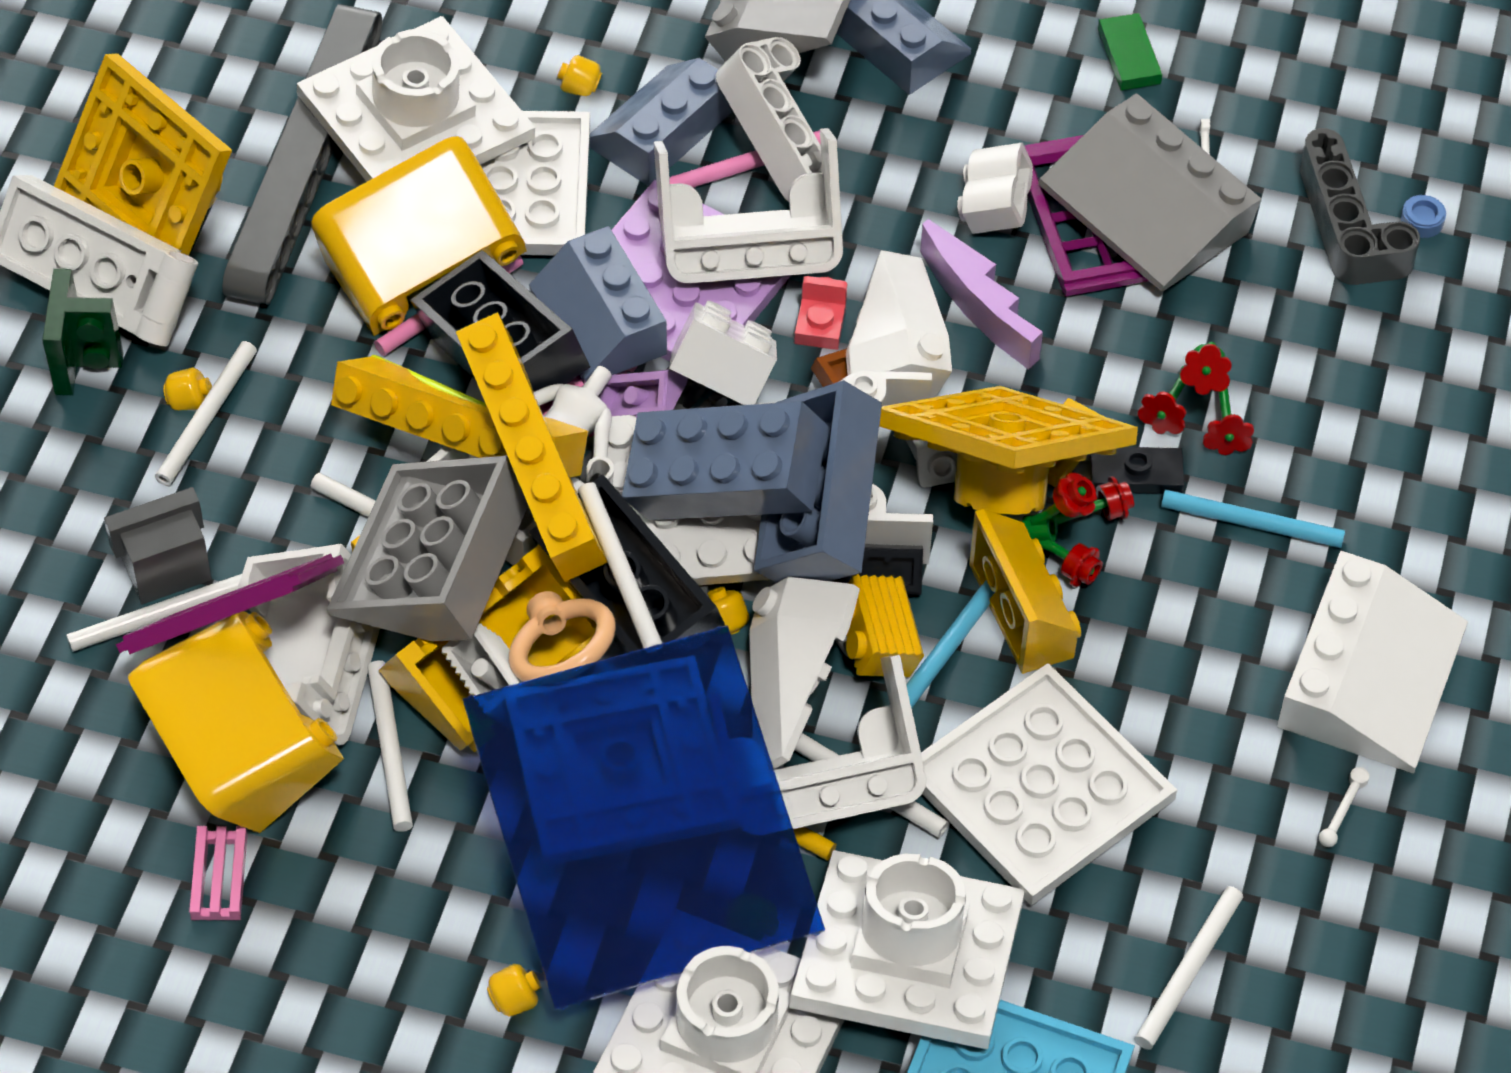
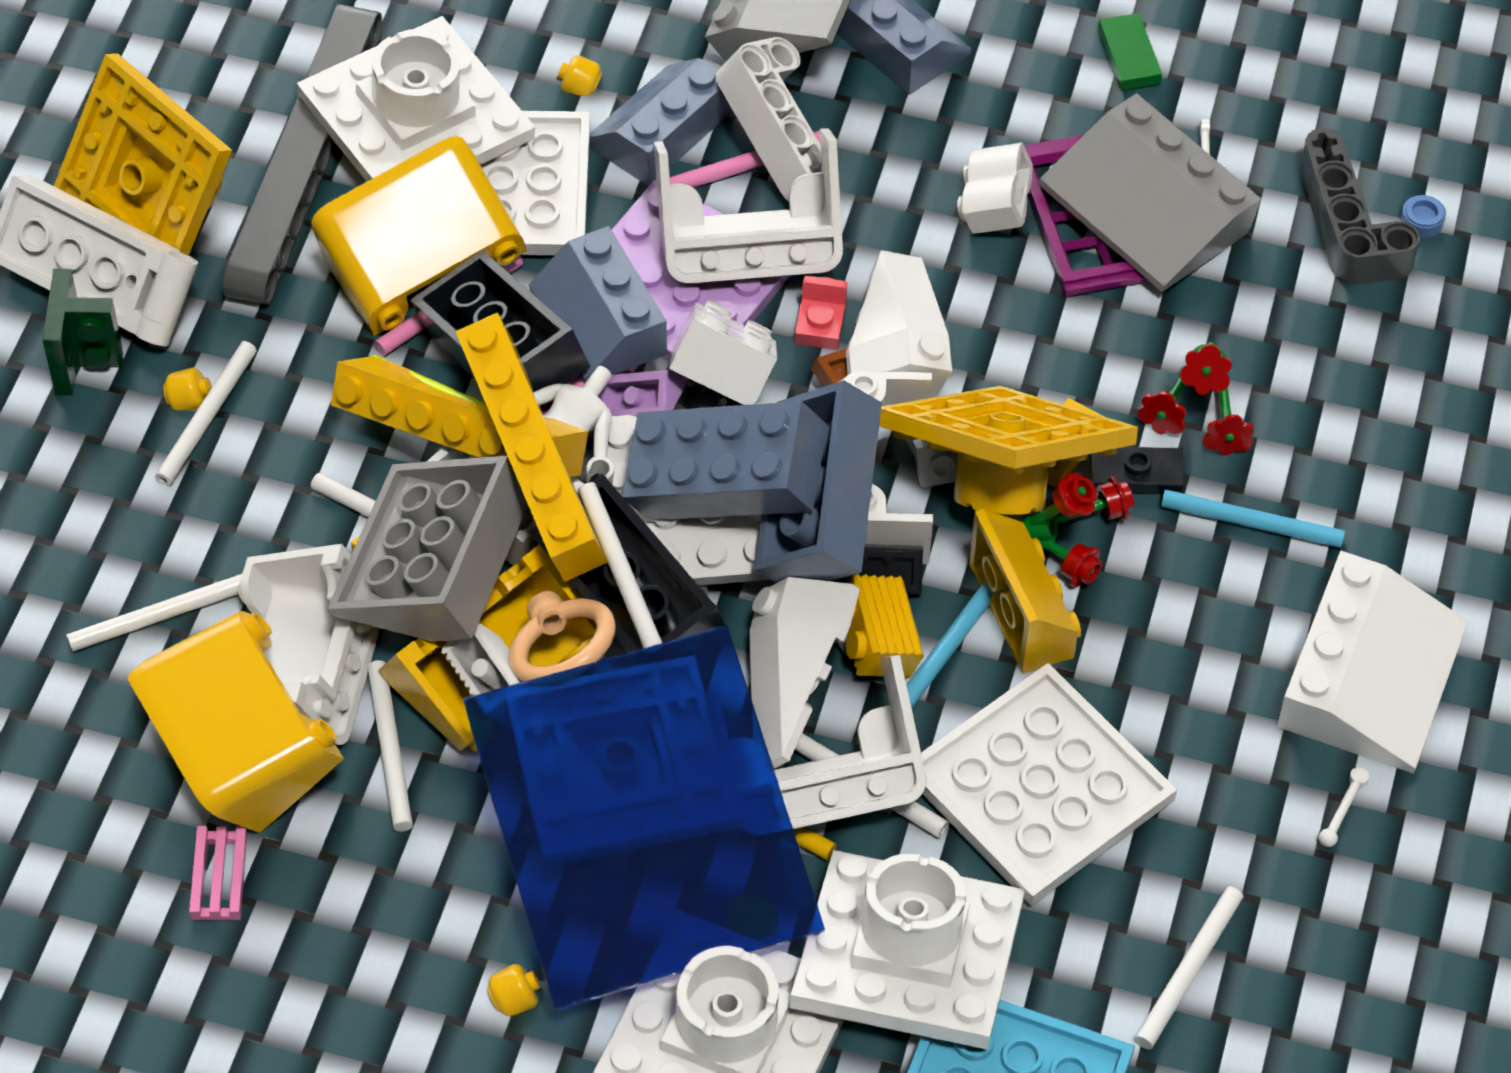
(161, 545): dark grey plate -> none
(230, 603): magenta piece -> none
(731, 608): yellow piece -> none
(971, 285): lavender slope -> none

